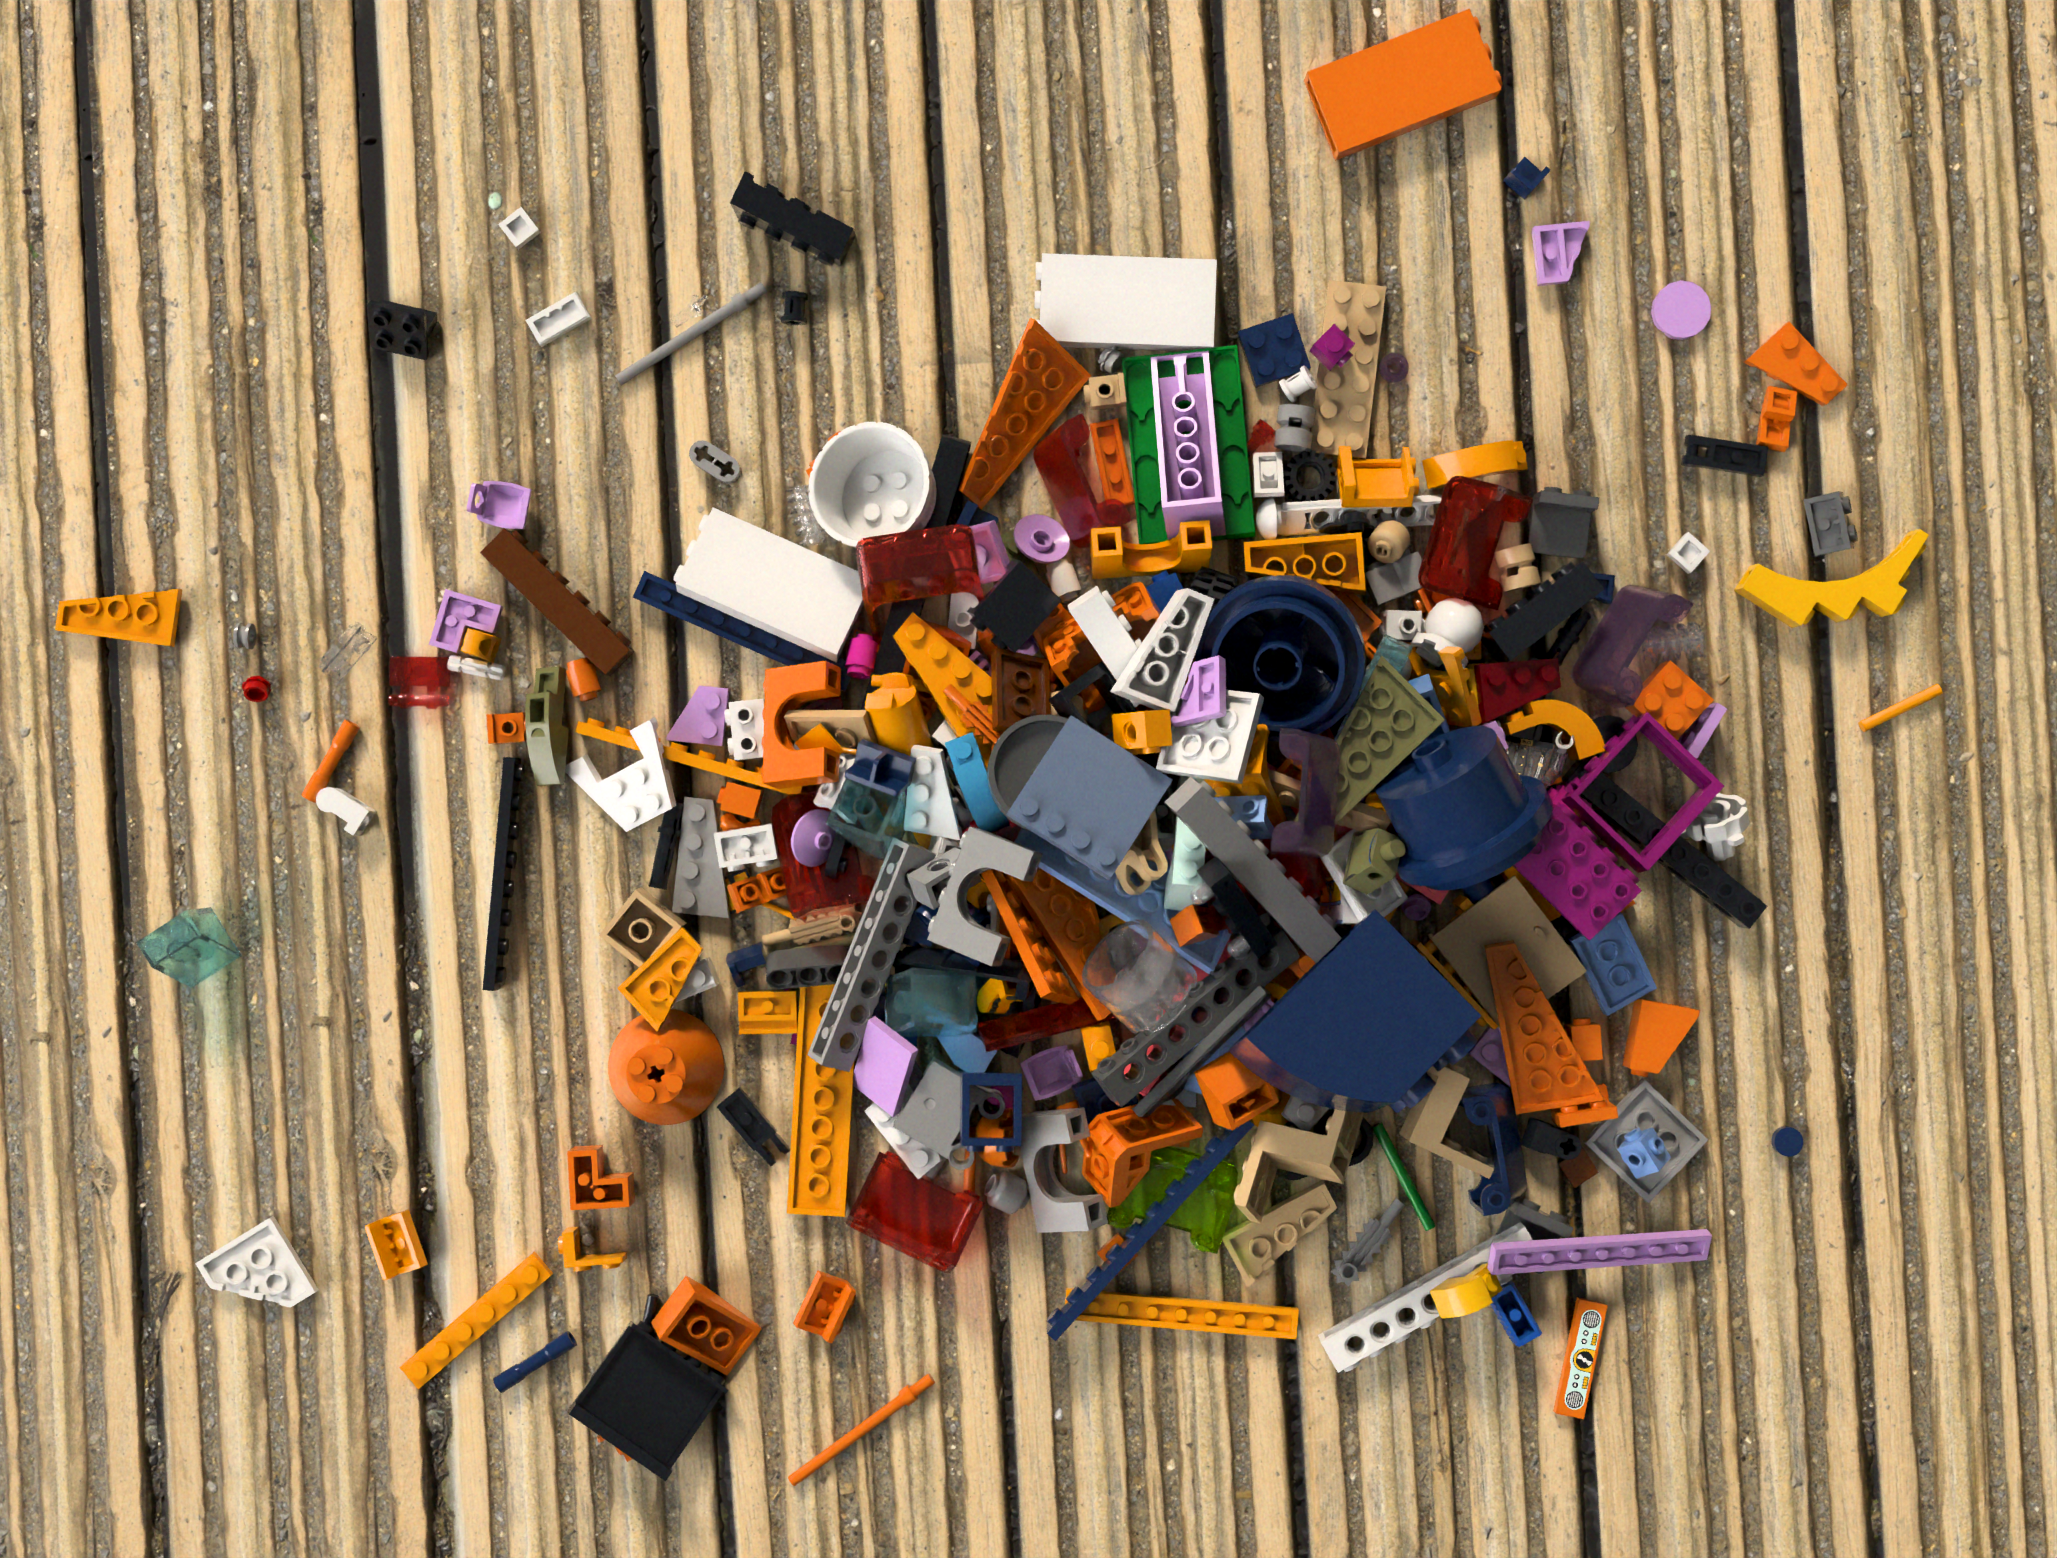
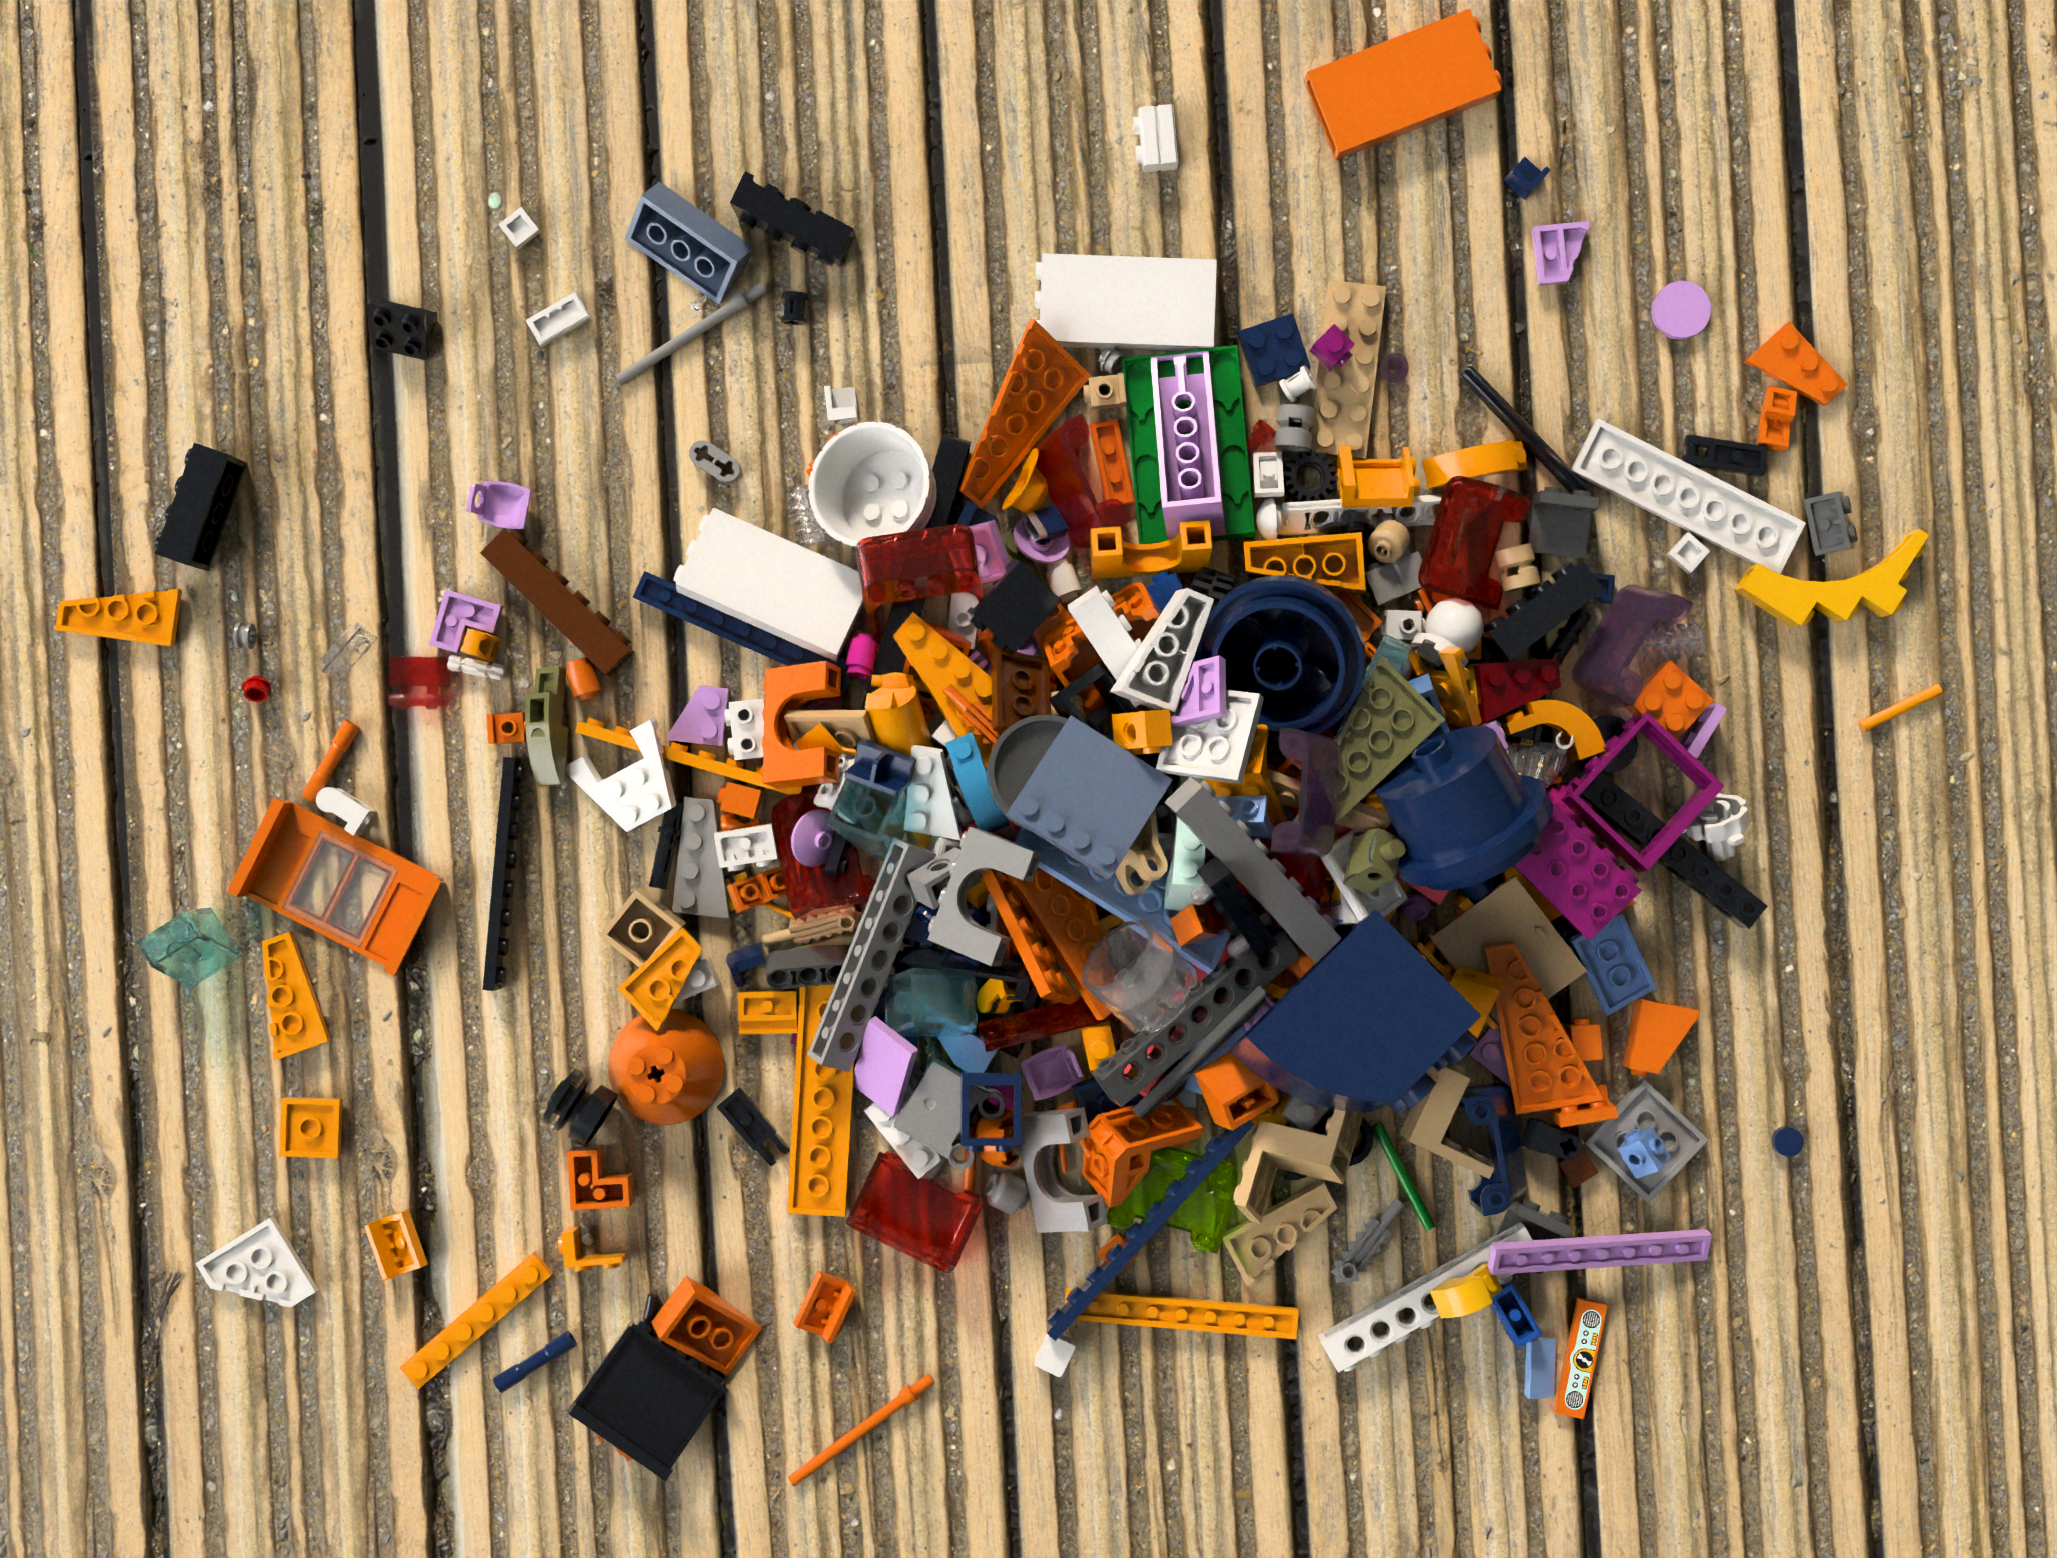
(200, 507): none -> black brick
(291, 998): none -> light orange wing
(311, 1127): none -> light orange plate
(336, 883): none -> orange piece
(579, 1107): none -> black wheel
(688, 242): none -> sand blue slope
(841, 405): none -> white panel
(1029, 489): none -> light orange piece
(1046, 524): none -> dark blue piece
(1055, 1355): none -> white panel
(1157, 138): none -> white brick
(1479, 991): none -> light orange torso
(1522, 430): none -> black axle
(1540, 1368): none -> light blue slope
(1687, 497): none -> white plate

